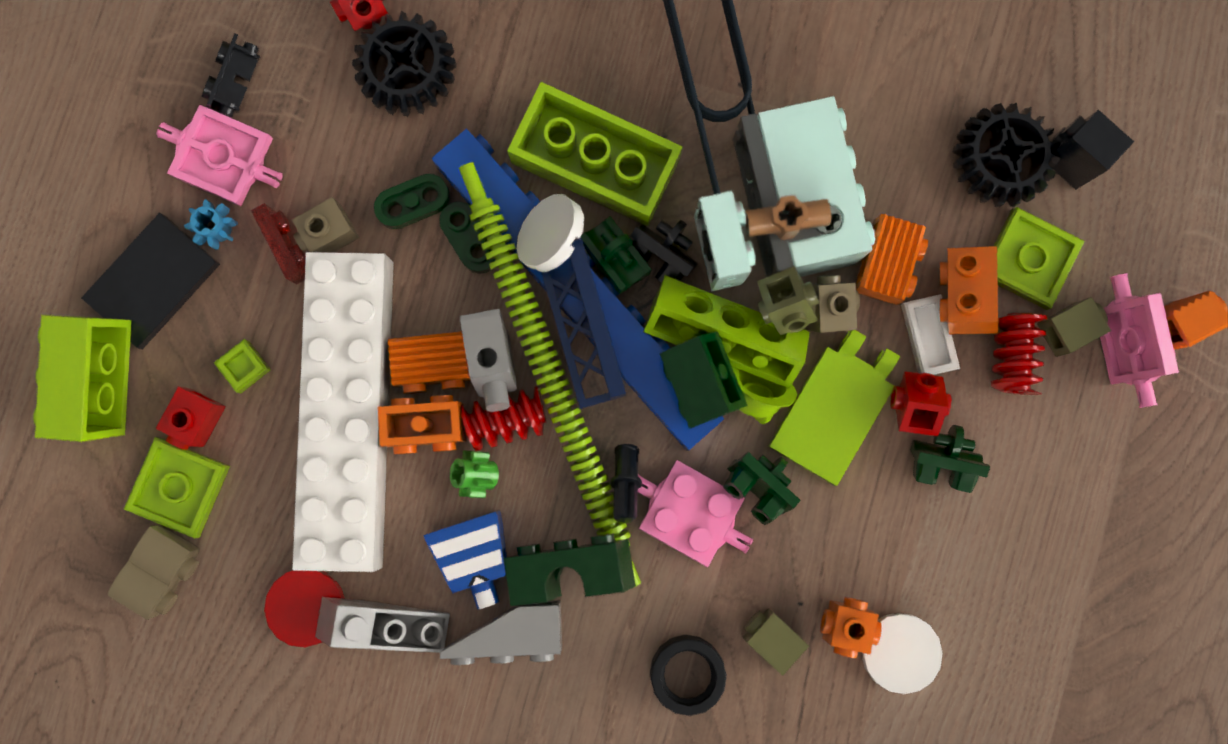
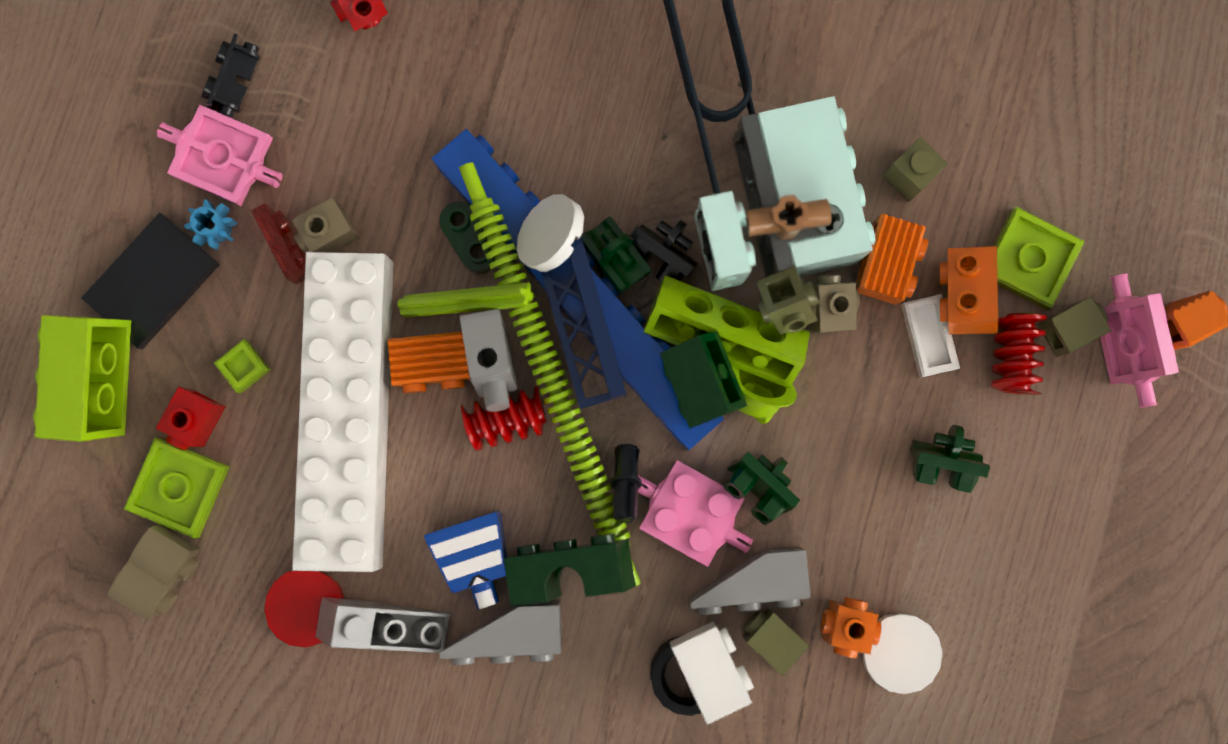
(411, 424): orange brick -> none
(412, 199): dark green plate -> none
(418, 38): black gear -> none
(465, 300): none -> lime axle
(474, 474): bright green gear -> none
(594, 153): lime brick -> none
(711, 672): none -> white brick
(765, 577): none -> light grey slope
(835, 409): lime tile -> none
(915, 169): none -> olive brick
(921, 403): red brick -> none
(1004, 128): black gear -> none
(1088, 148): black brick -> none

